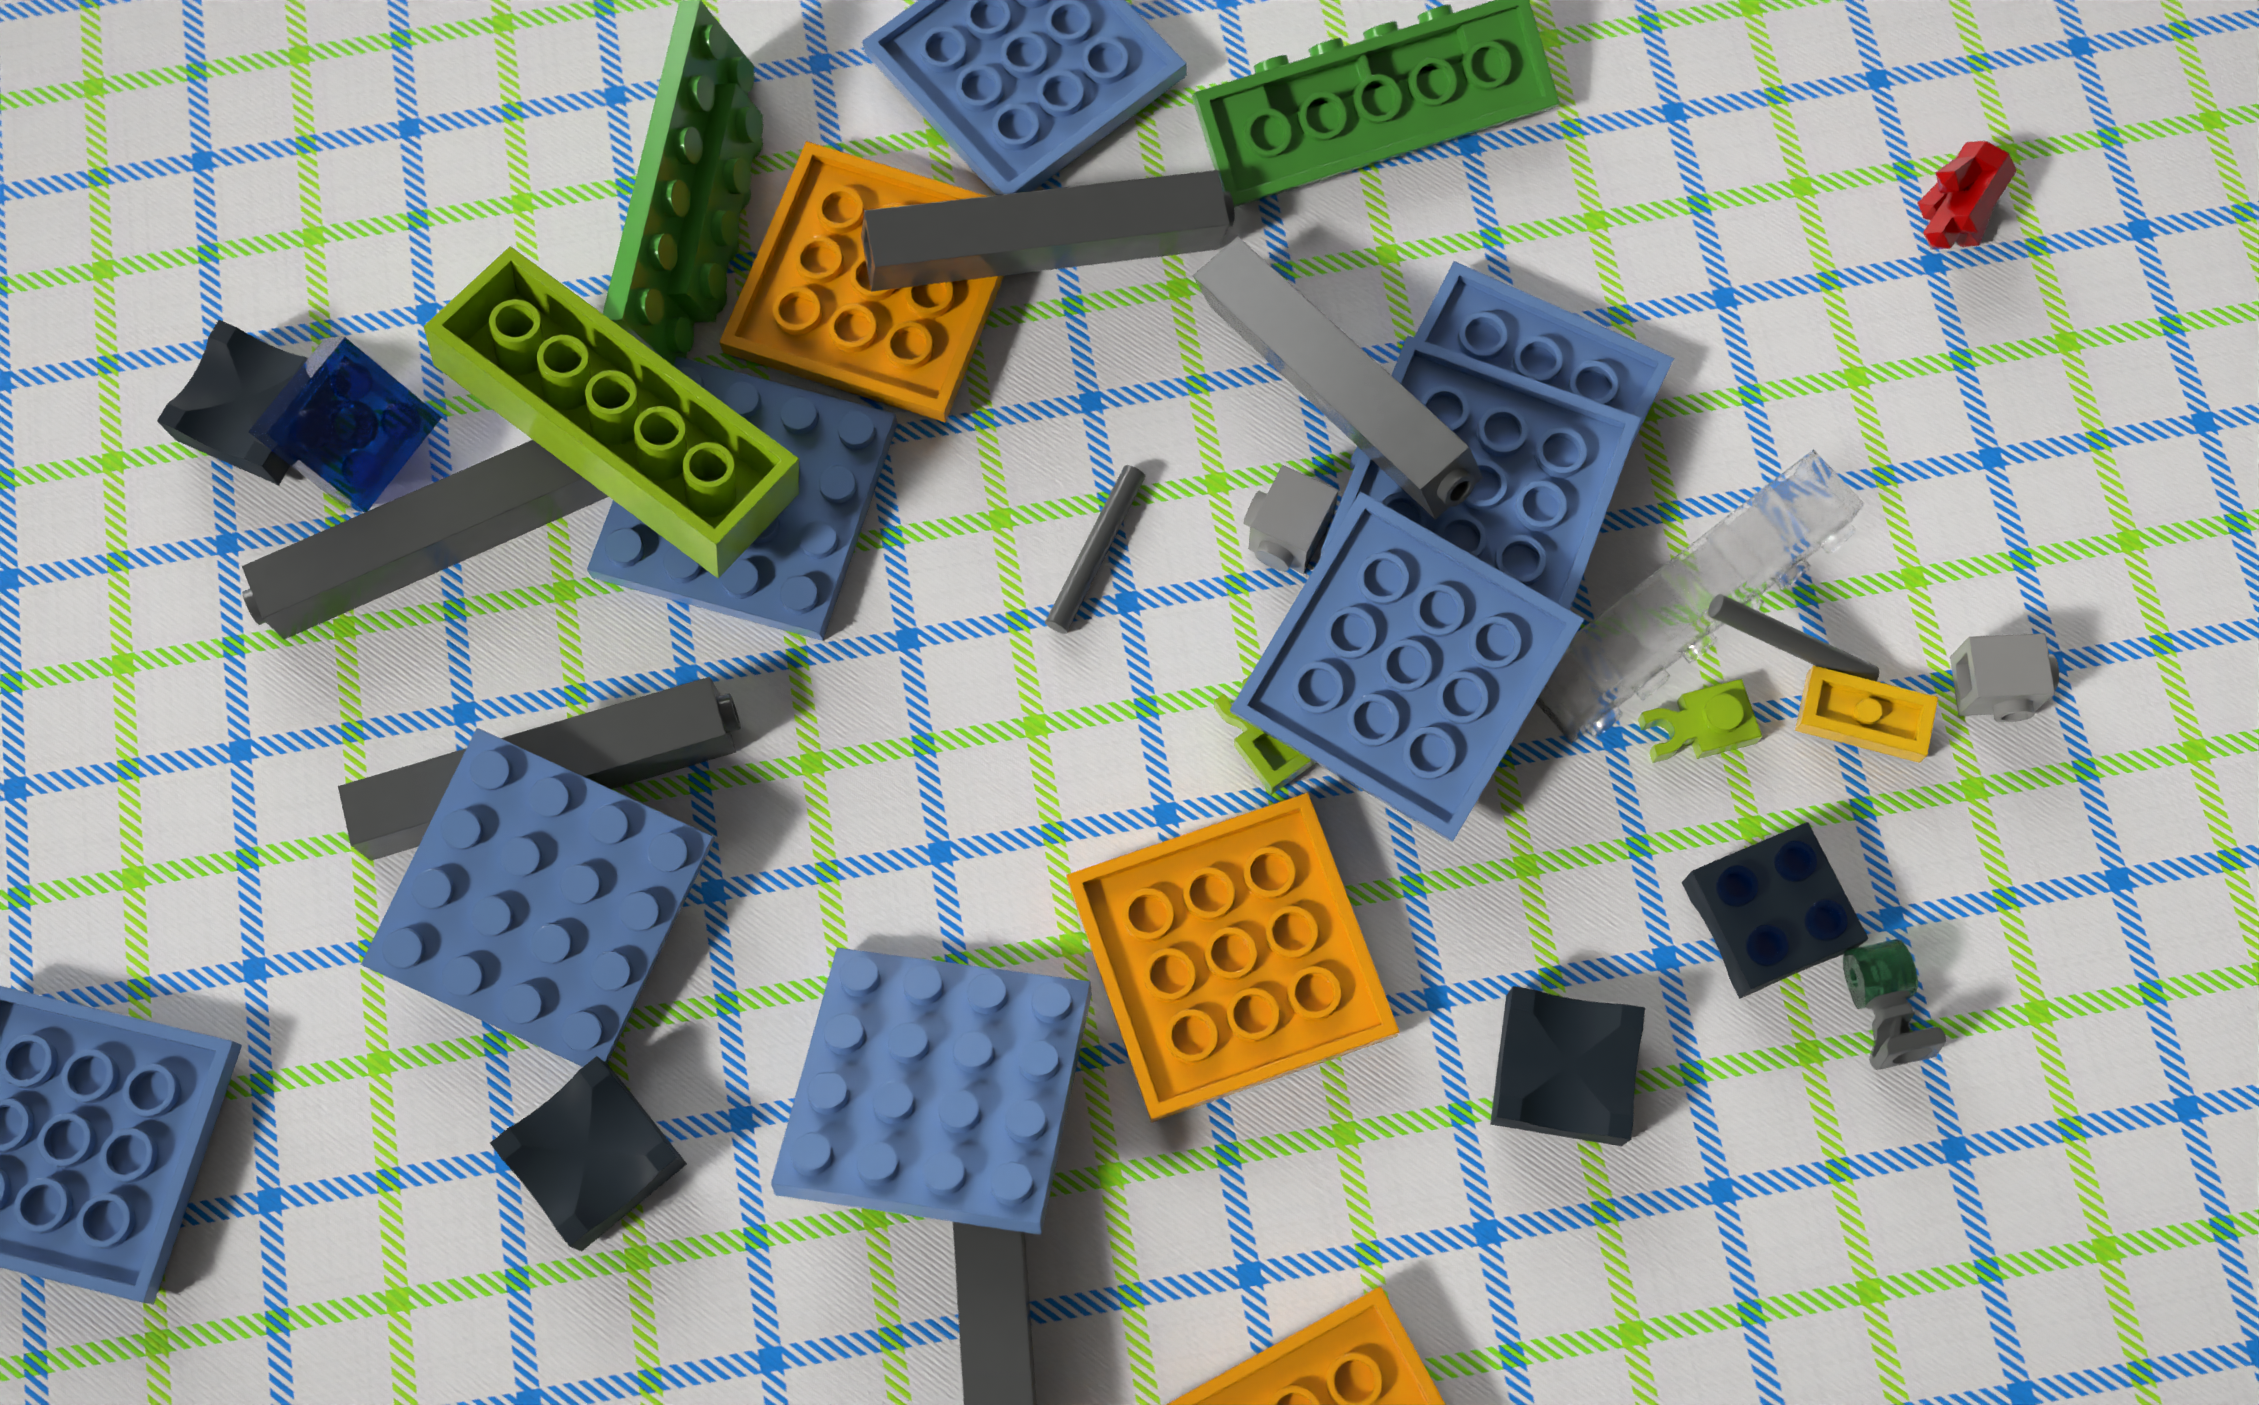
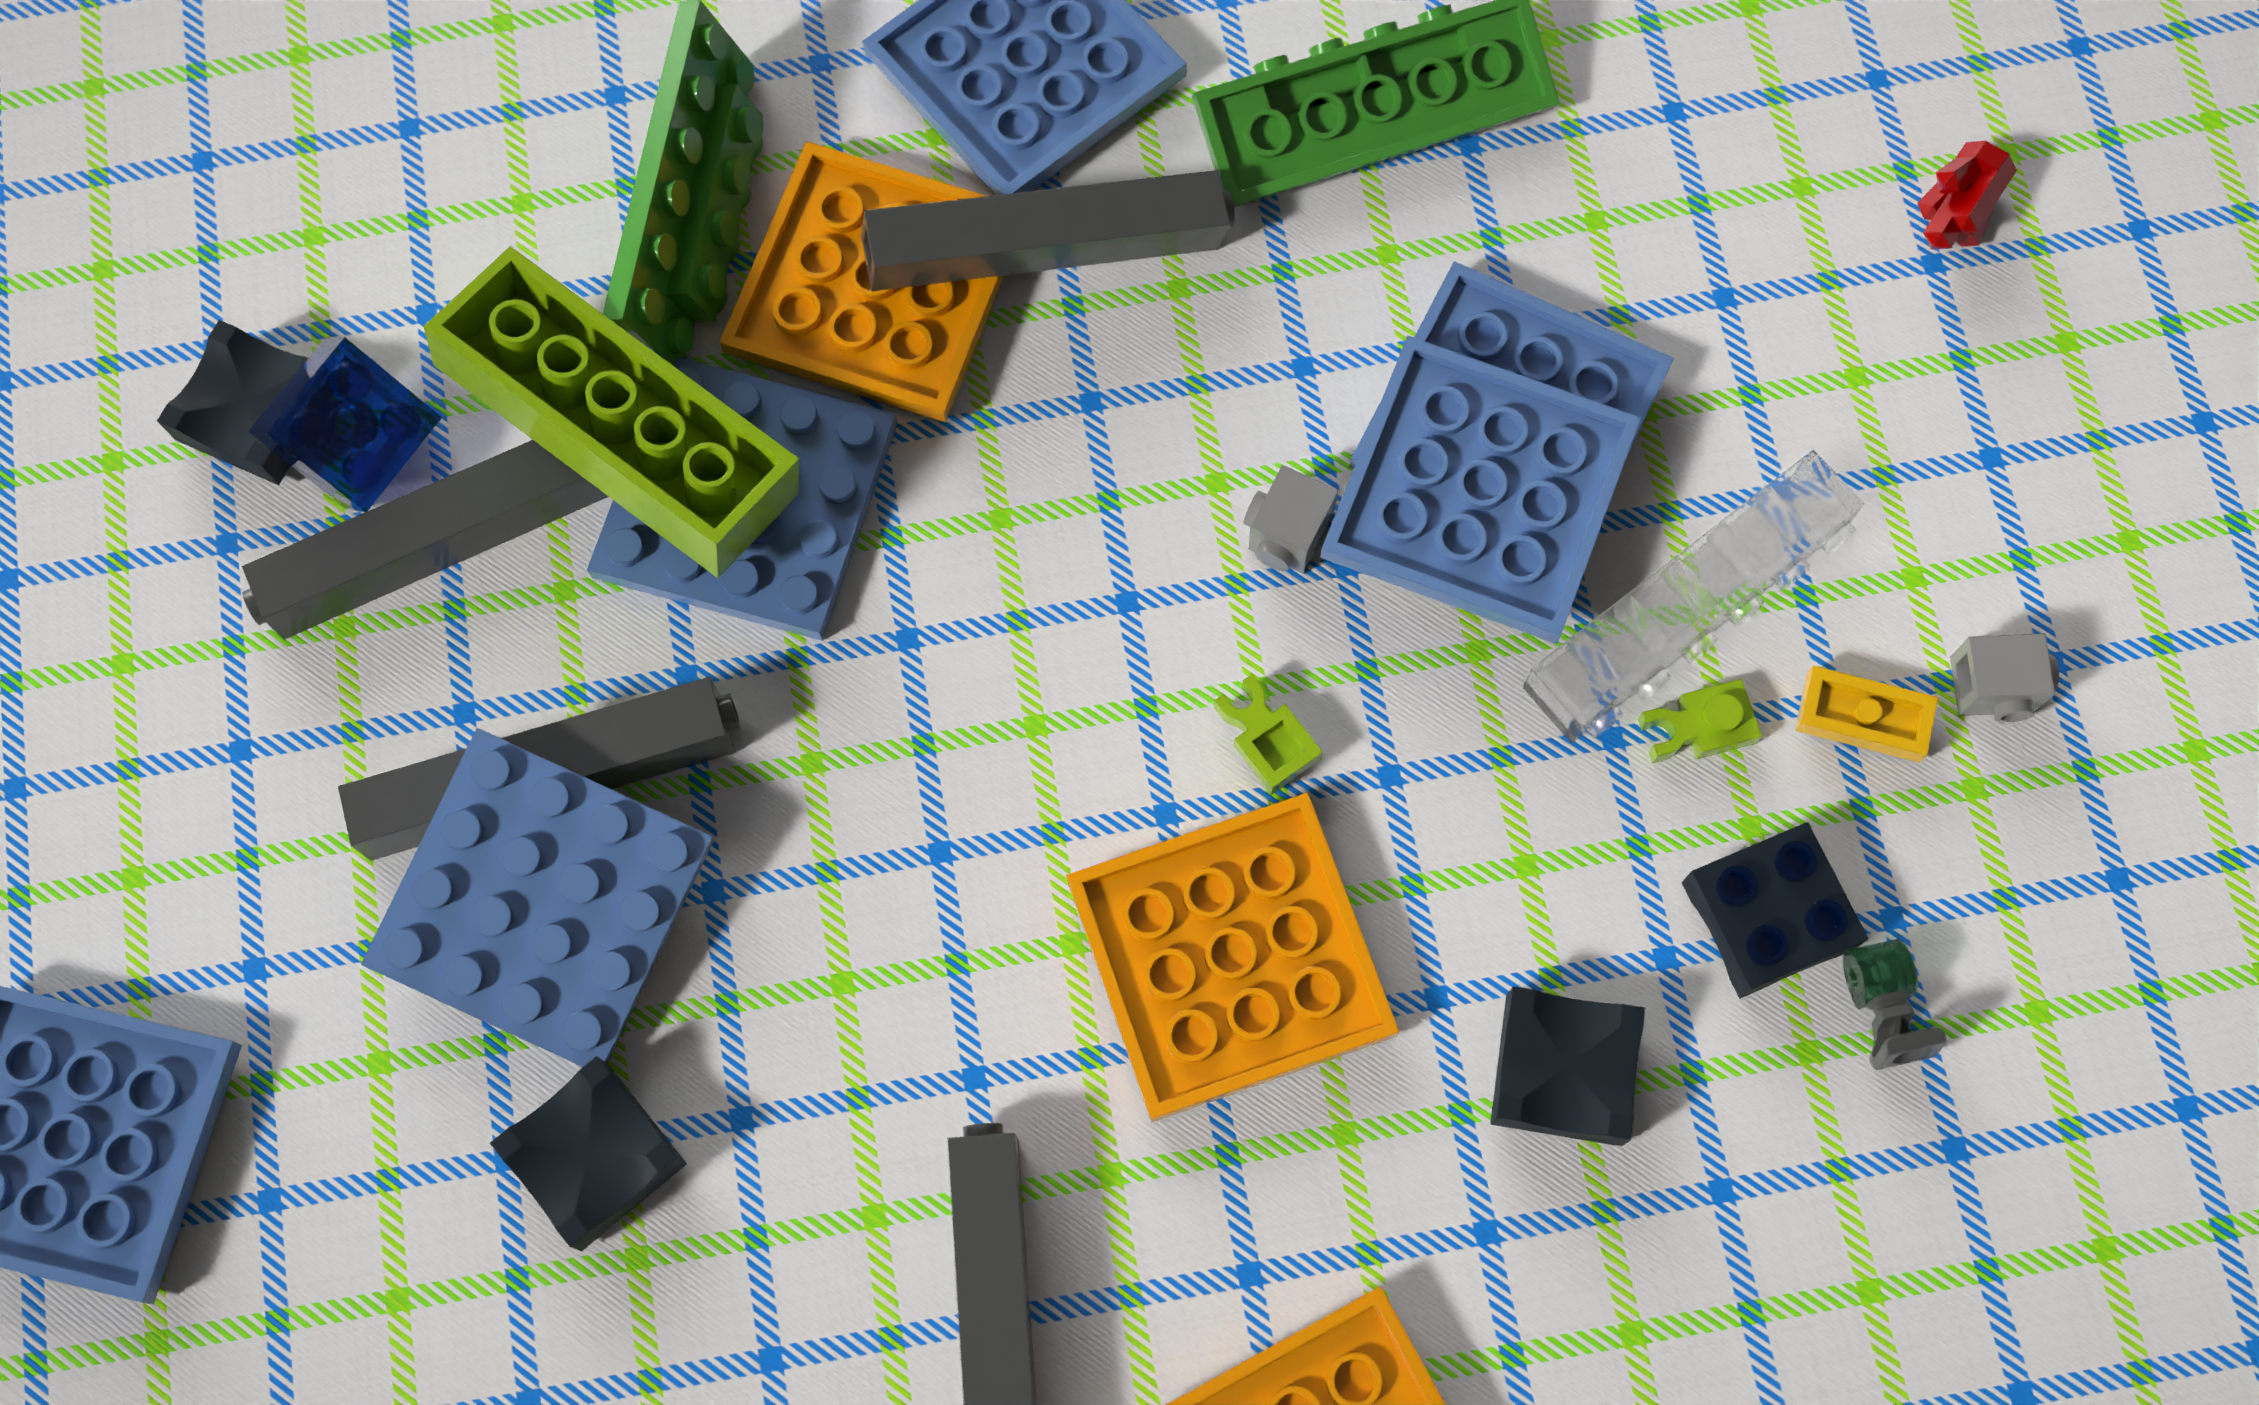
(935, 1091): medium blue plate -> none
(1095, 549): dark grey bar -> none
(1340, 378): brick -> none
(1406, 666): medium blue plate -> none
(1788, 638): dark grey bar -> none

